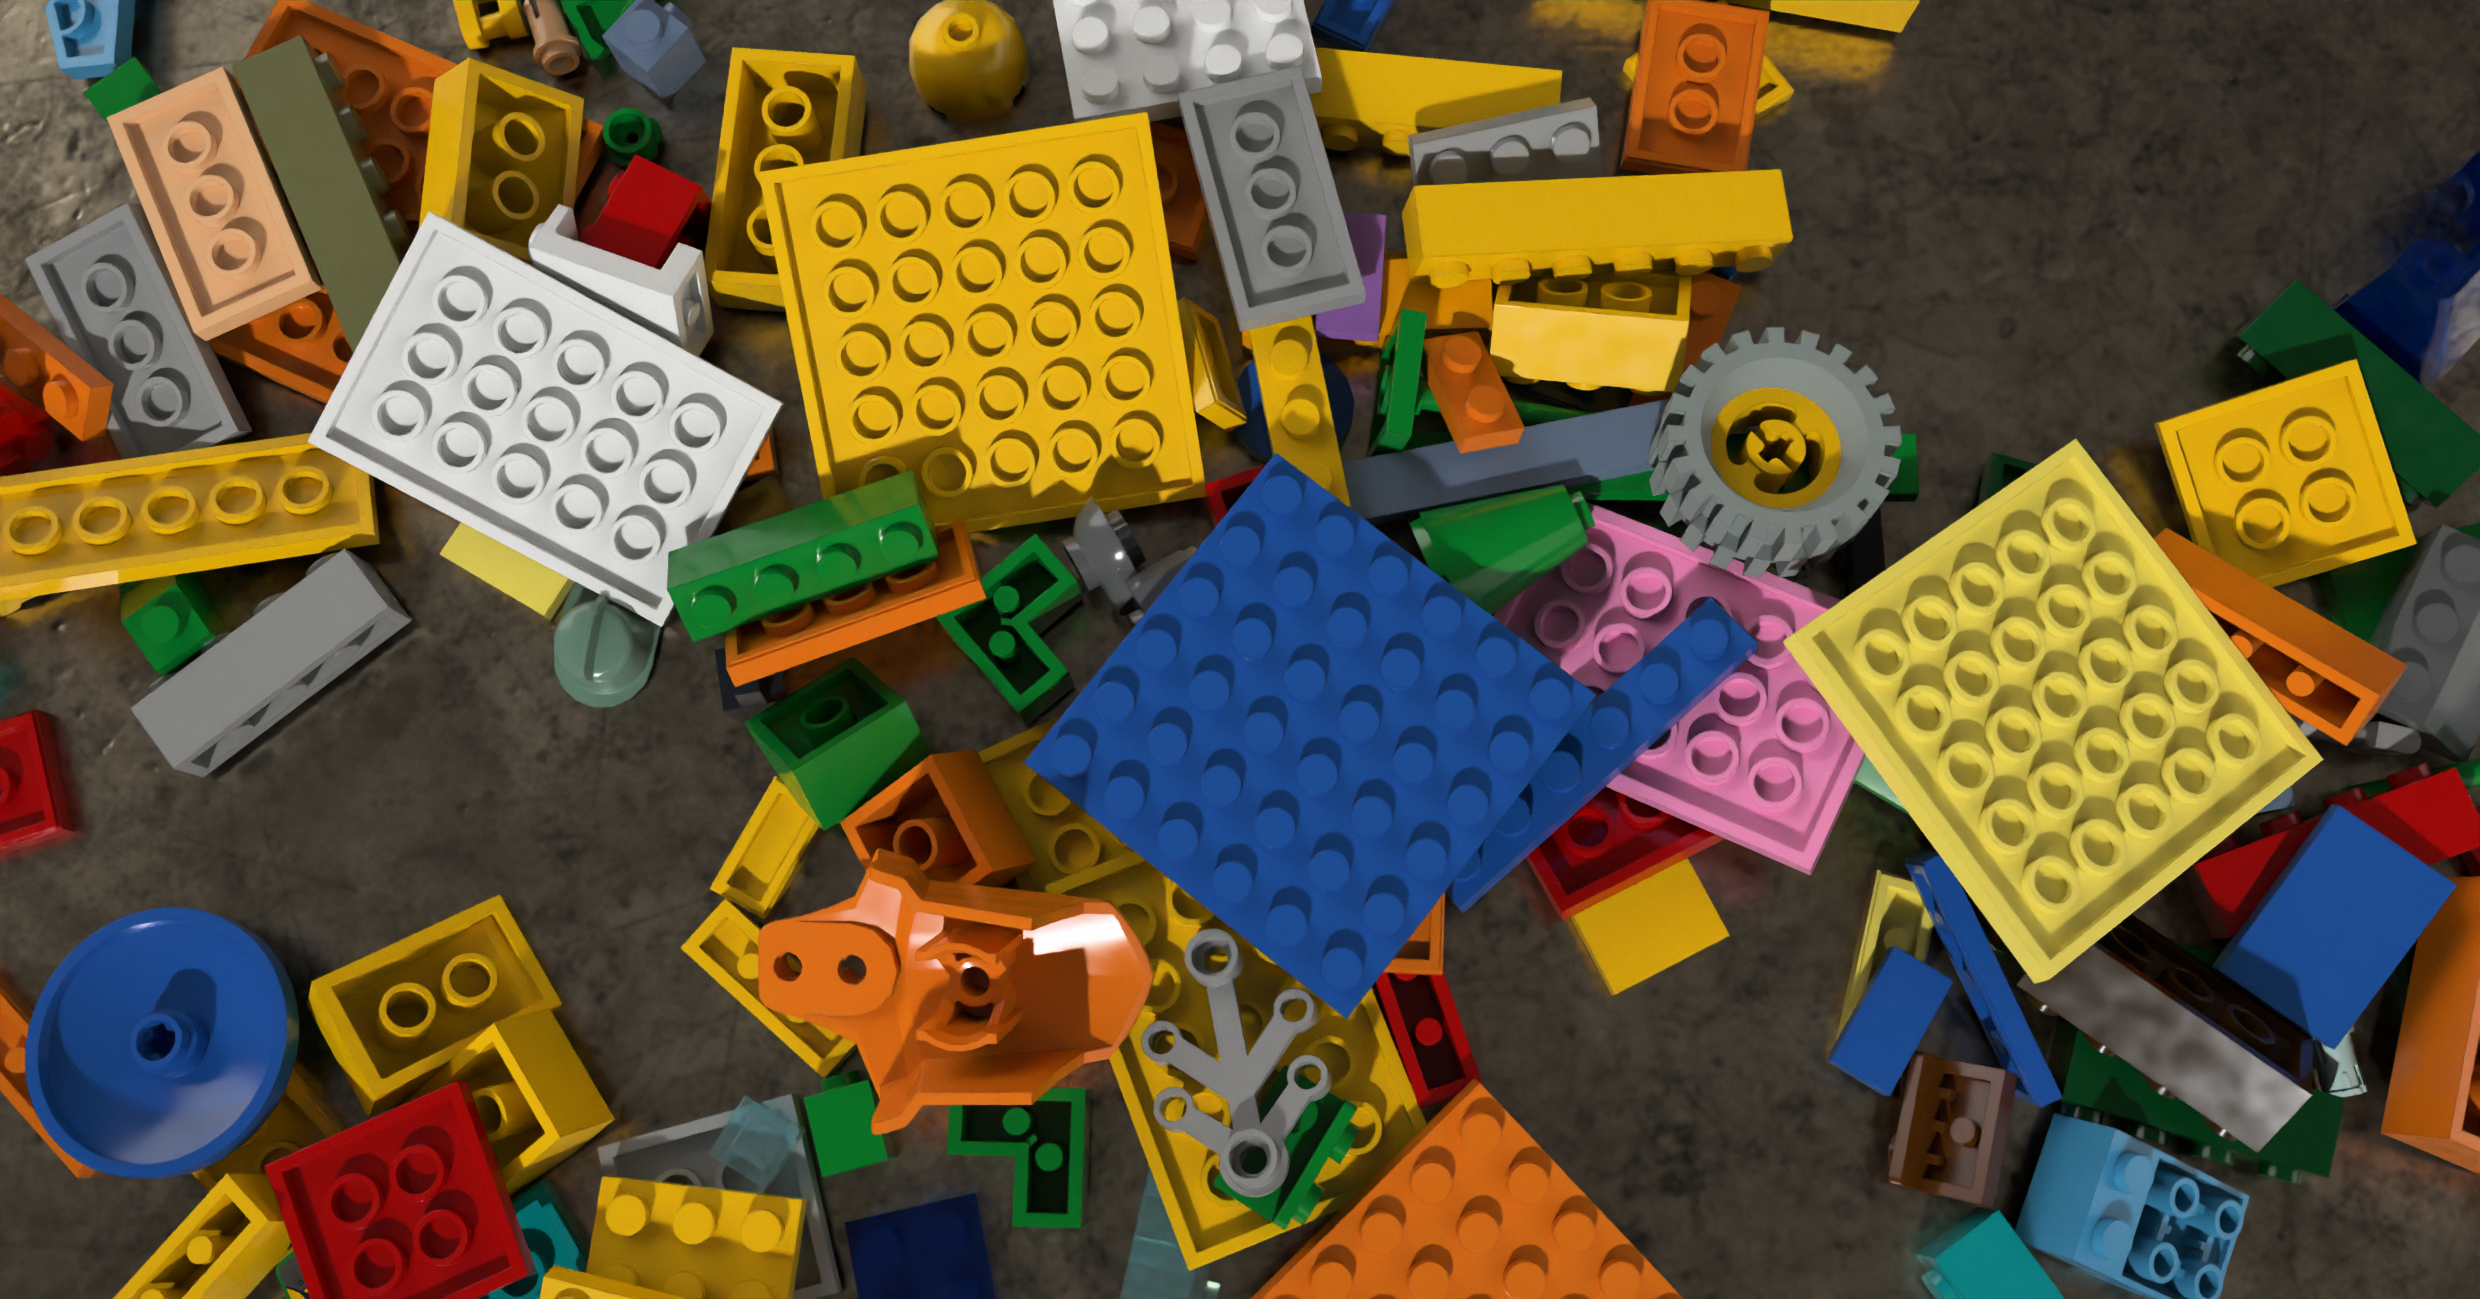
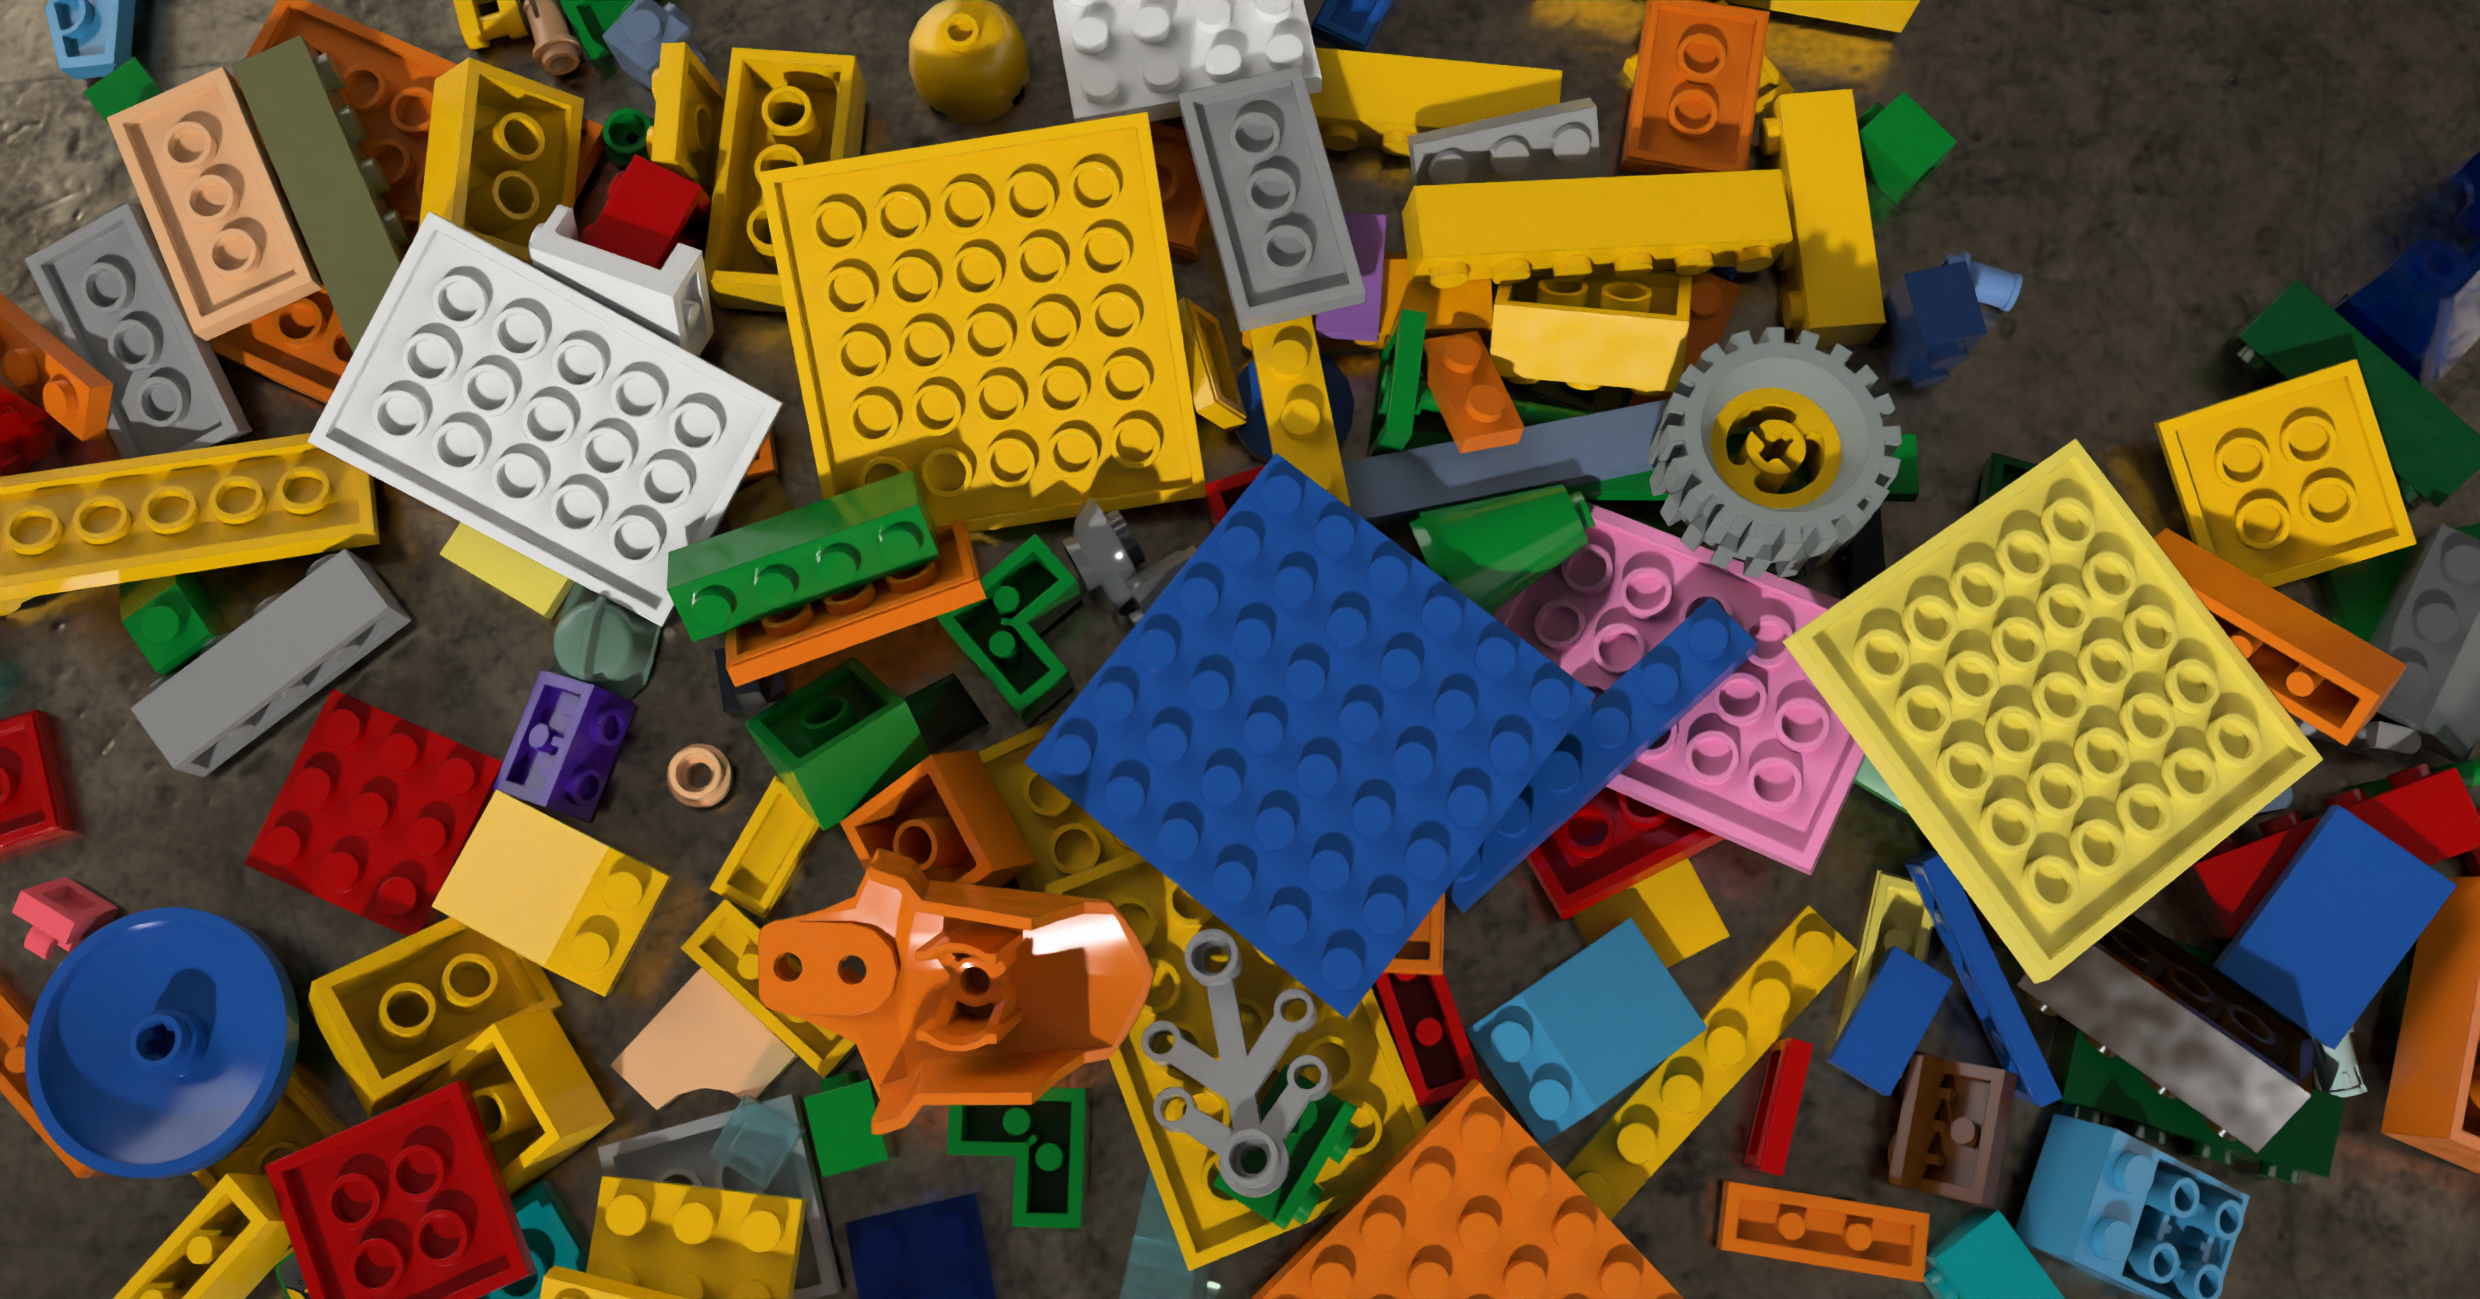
(61, 915): none -> coral tile
(374, 814): none -> red plate
(552, 893): none -> yellow slope
(565, 745): none -> dark purple bracket
(686, 116): none -> yellow plate
(686, 762): none -> light nougat plate
(703, 1043): none -> light nougat tile
(946, 714): none -> clear smoke slope
(1585, 1030): none -> dark azure slope
(1699, 1074): none -> yellow plate
(1778, 1106): none -> red tile
(1823, 1231): none -> orange plate
(1832, 251): none -> yellow brick
(1901, 146): none -> green brick
(1929, 325): none -> dark blue brick
(1990, 284): none -> medium blue pin

